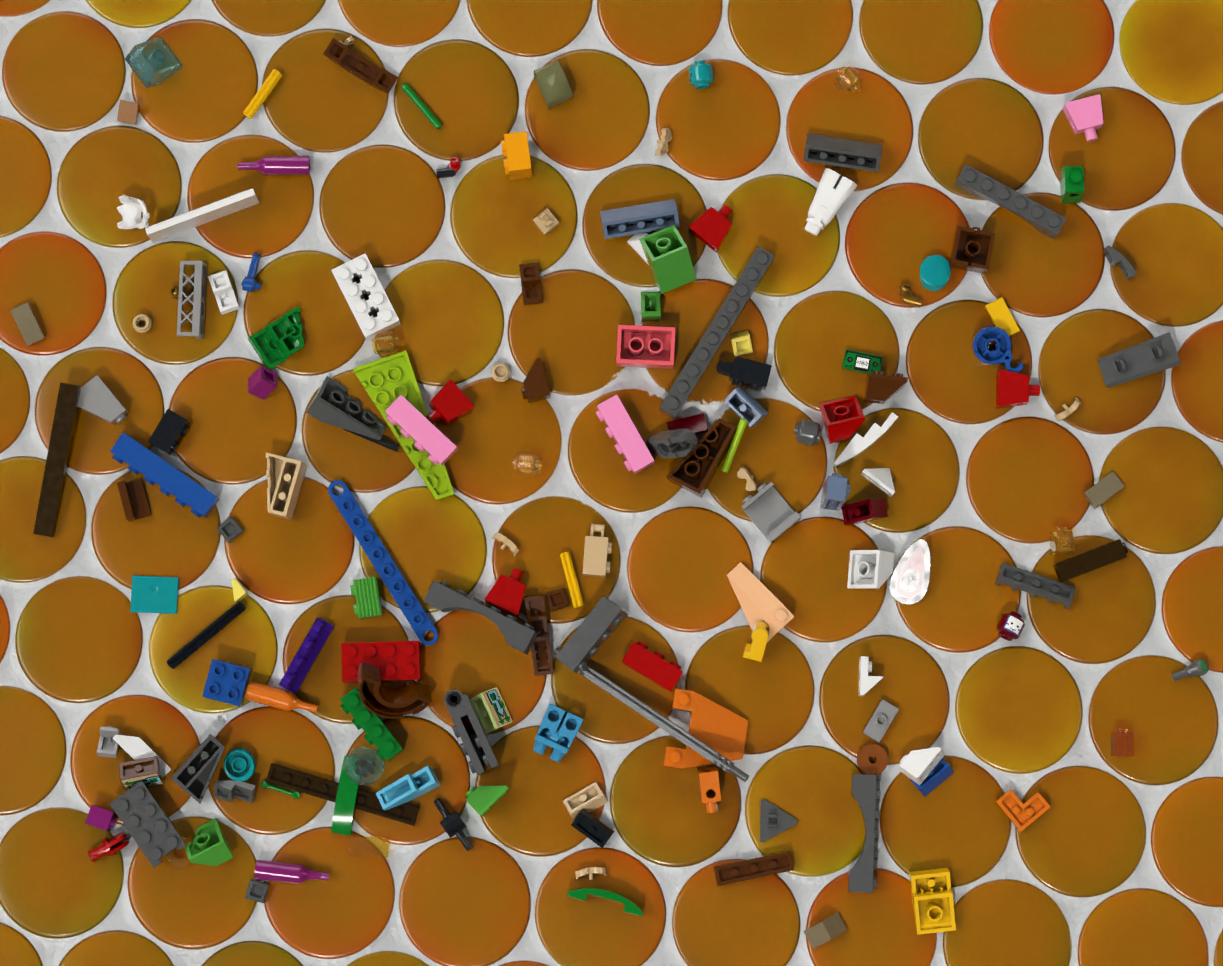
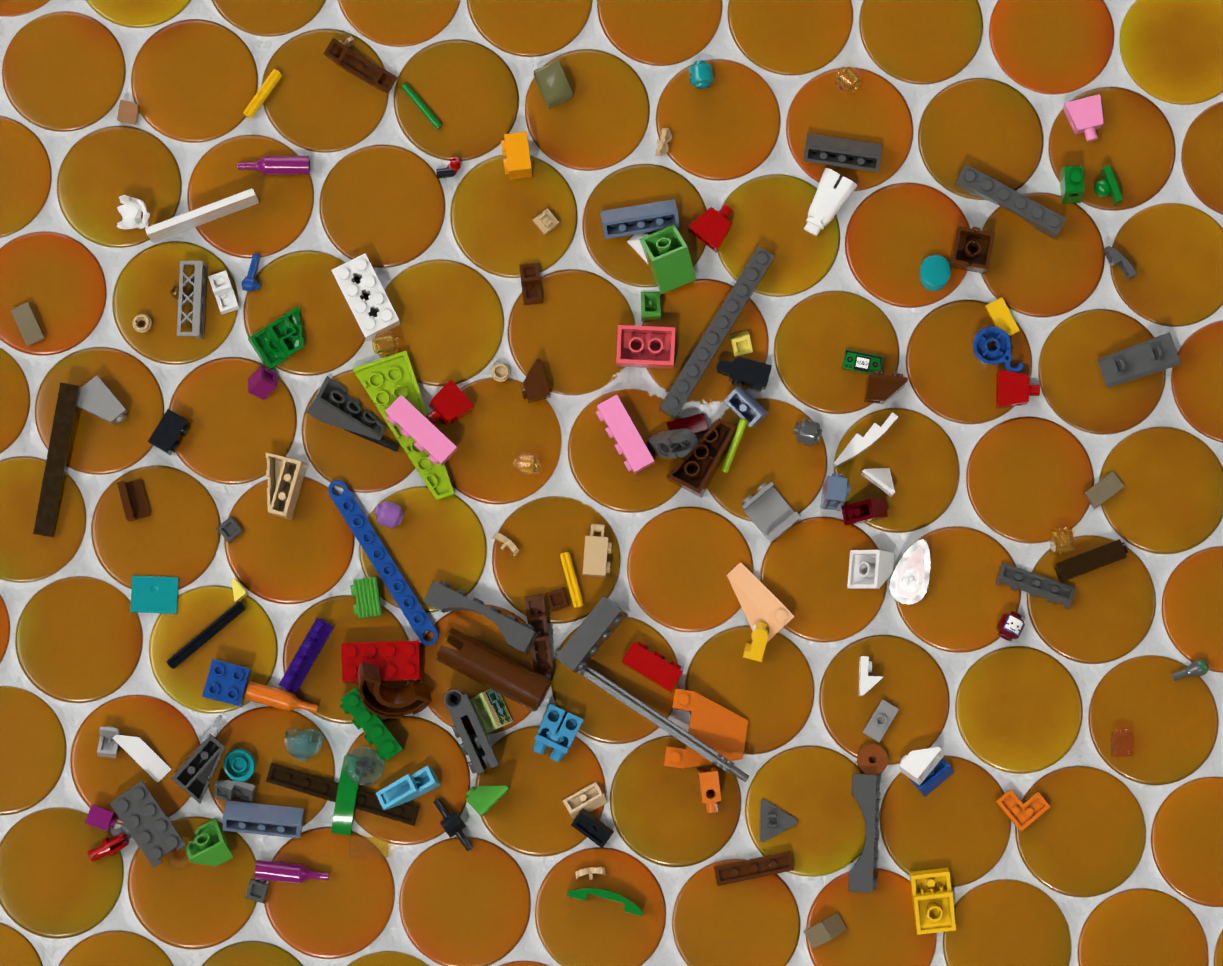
(140, 770): reddish brown panel -> none
(153, 61): clear light blue slope -> none
(163, 474): blue brick -> none
(263, 819): none -> sand blue brick
(295, 795): green hinge -> none
(303, 743): none -> clear light blue cylinder
(389, 514): none -> medium lavender head
(494, 670): none -> reddish brown piece
(508, 592): red torso -> none
(744, 474): tan piece -> none
(841, 418): red slope -> none
(907, 297): pearl gold arm -> none
(1068, 411): tan piece -> none
(1108, 186): none -> green tile

